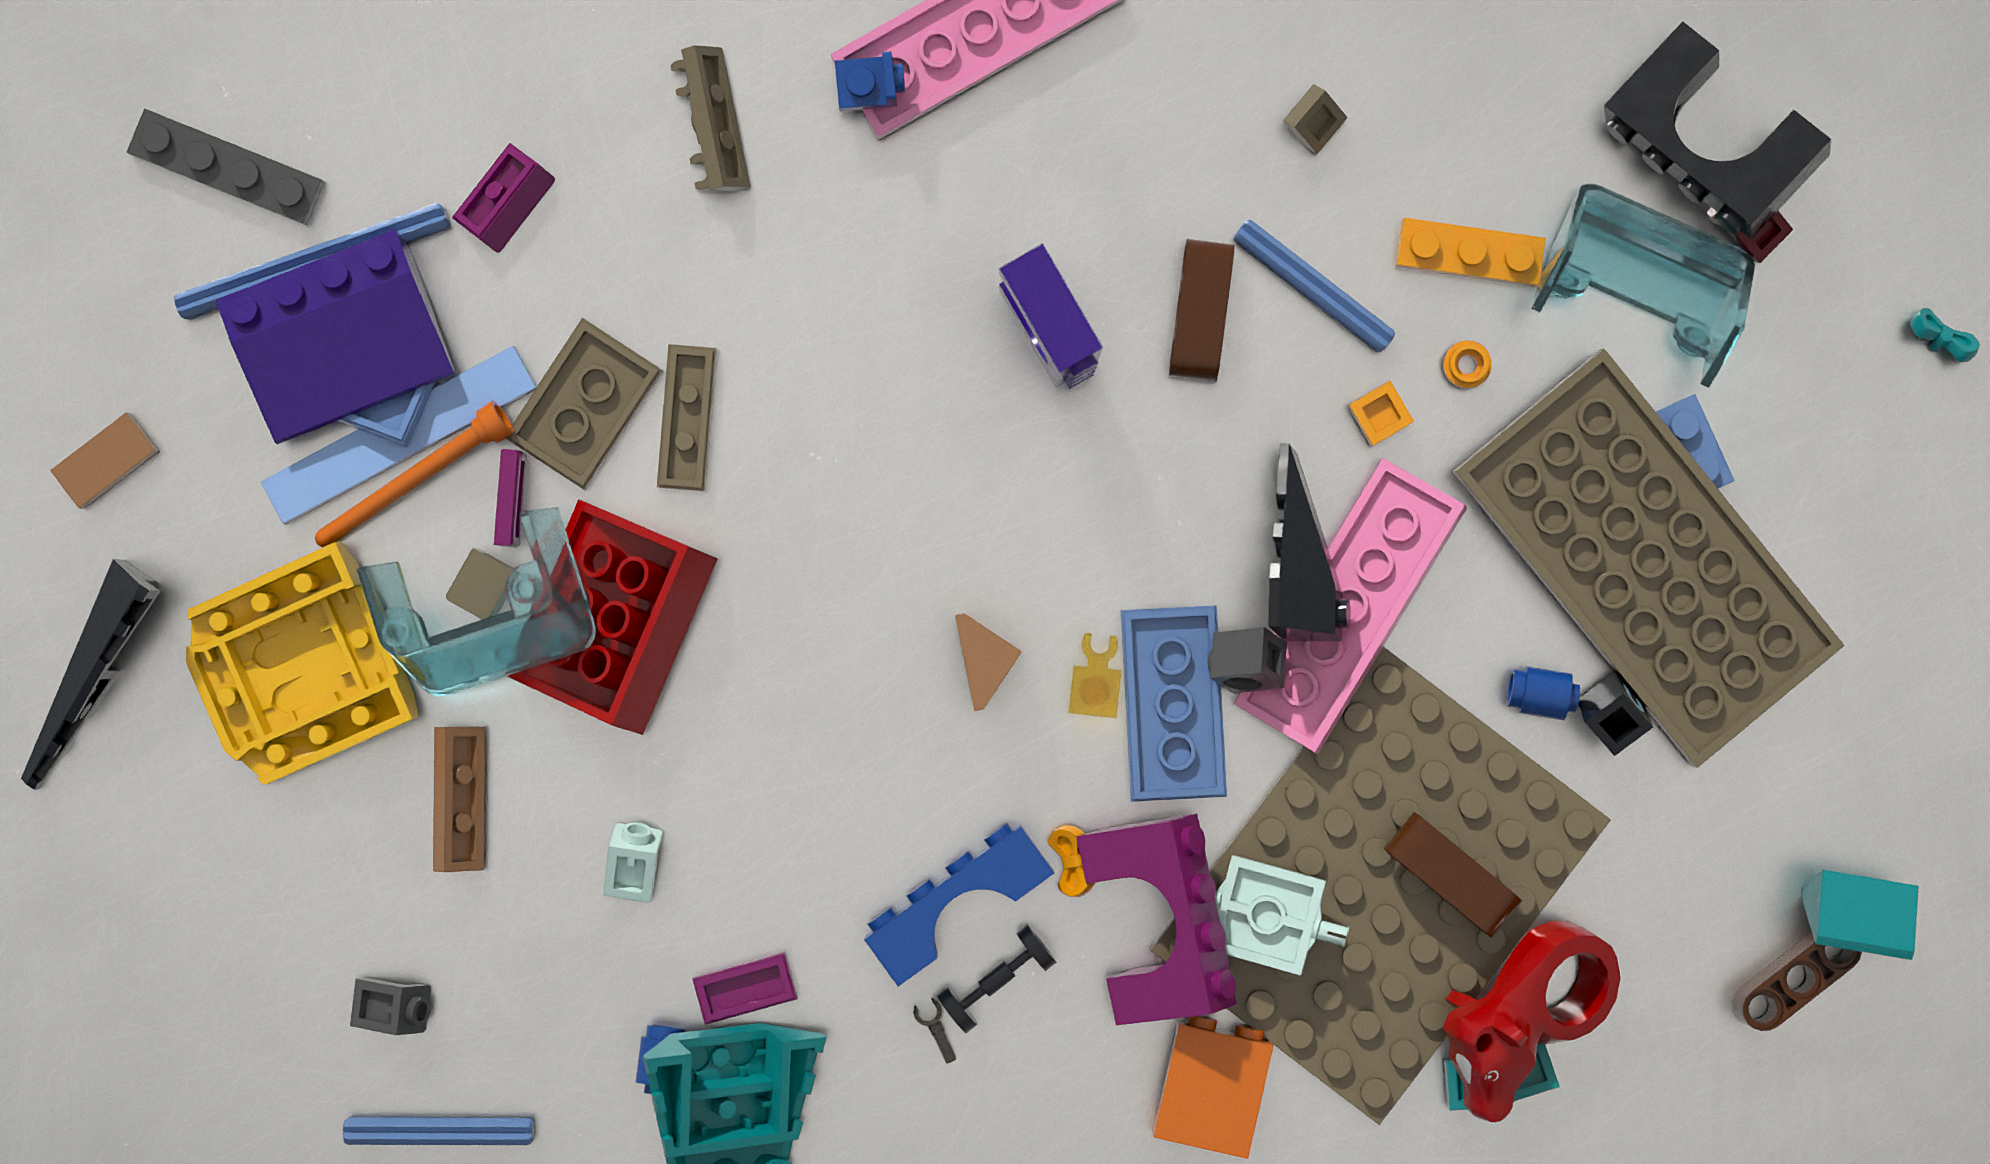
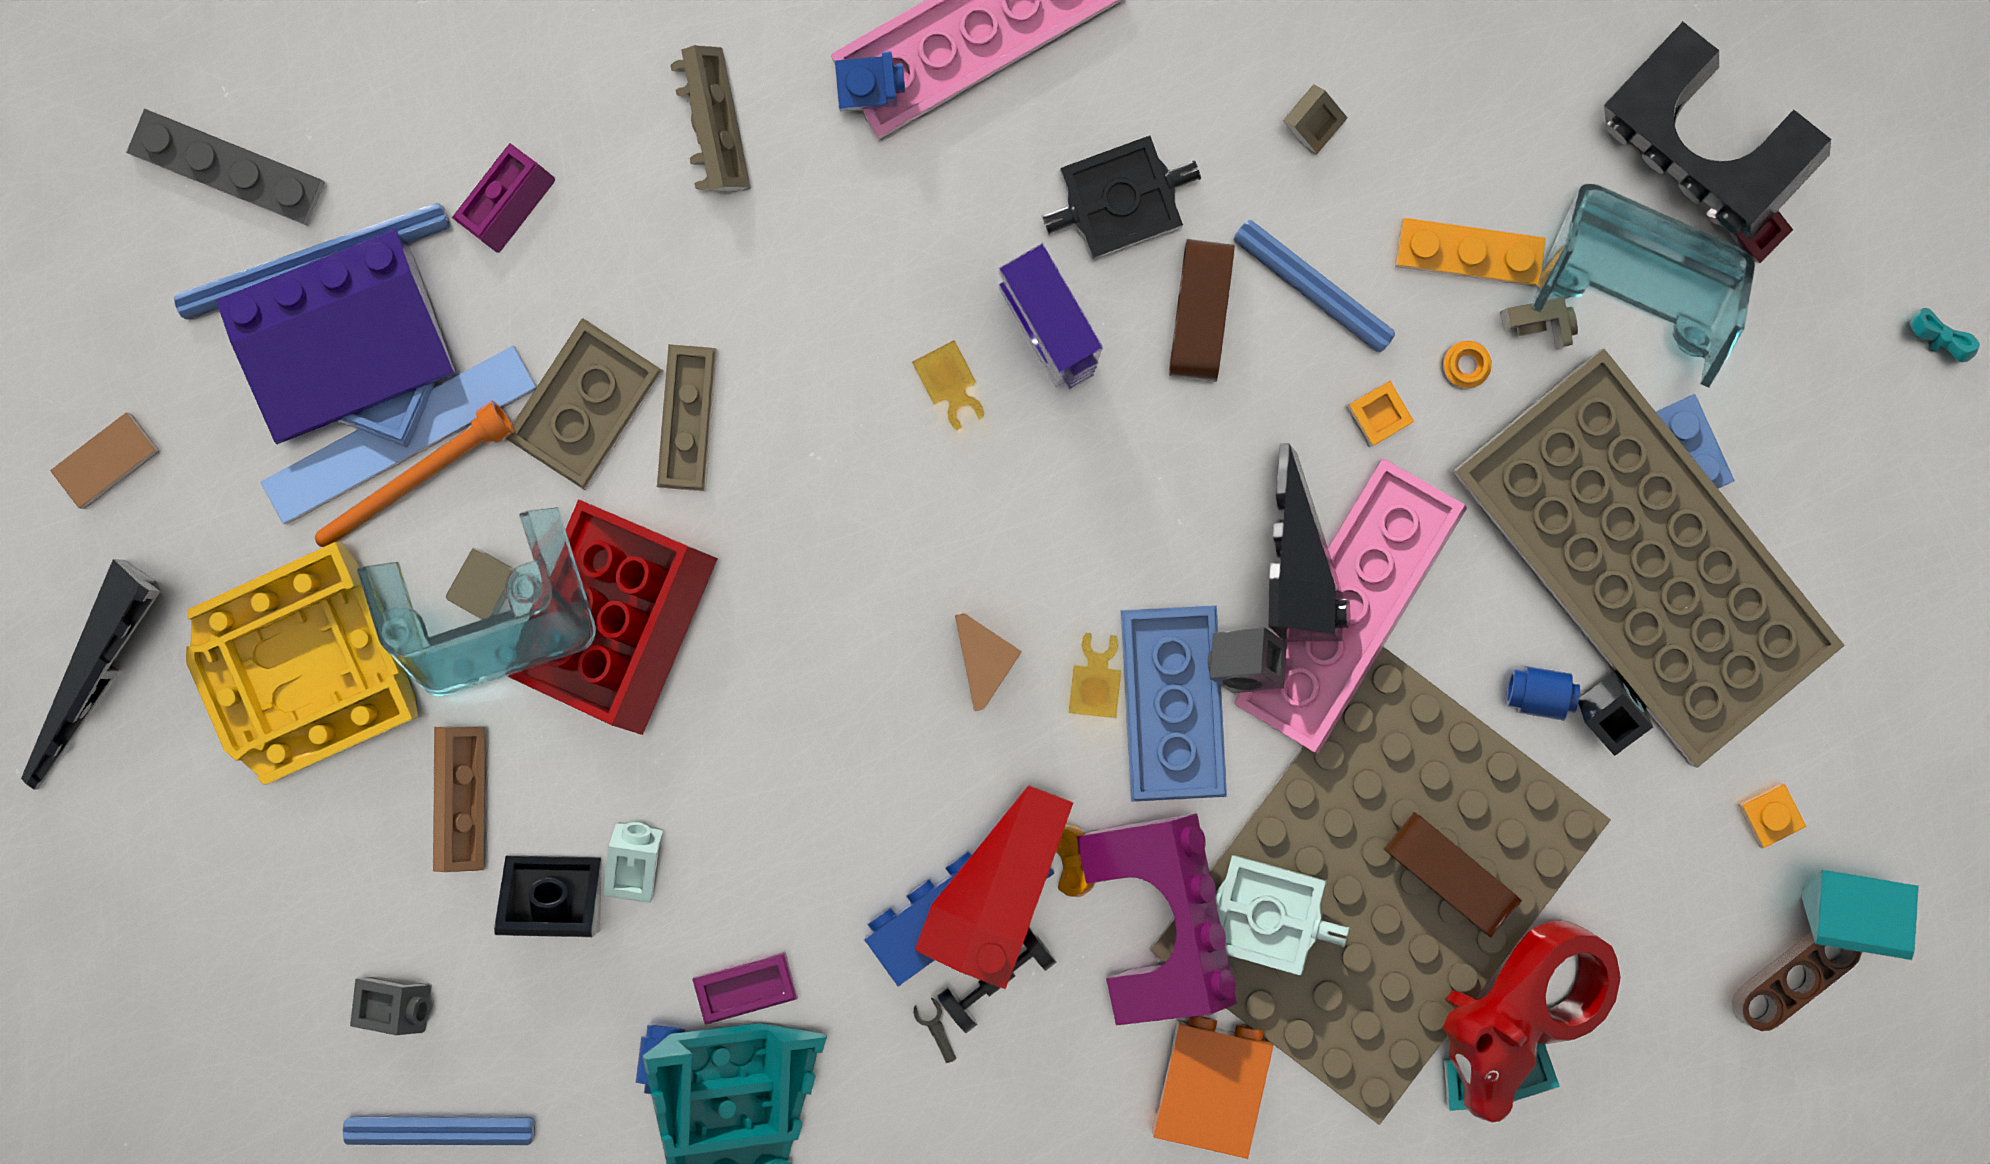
(509, 498): magenta tile -> none
(549, 896): none -> black slope
(947, 377): none -> clear yellow plate
(990, 902): none -> red wedge
(1121, 197): none -> black plate
(1529, 321): none -> dark tan bracket
(1772, 815): none -> light orange plate

